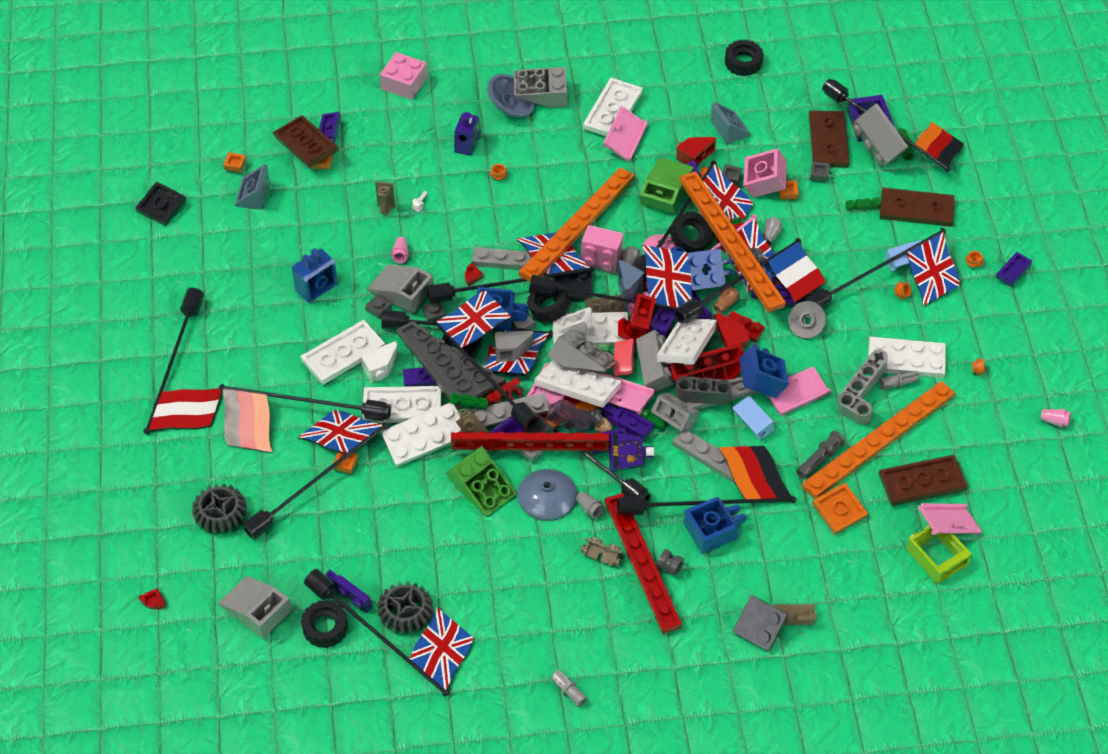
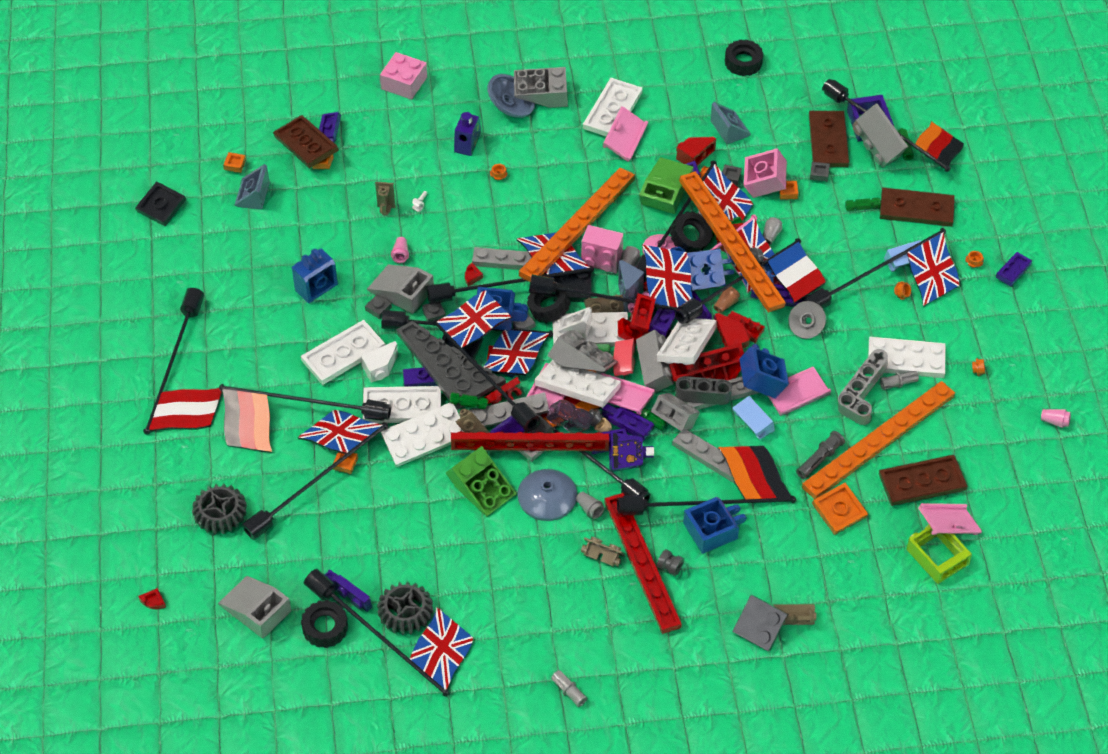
(512, 345): light grey slope -> none

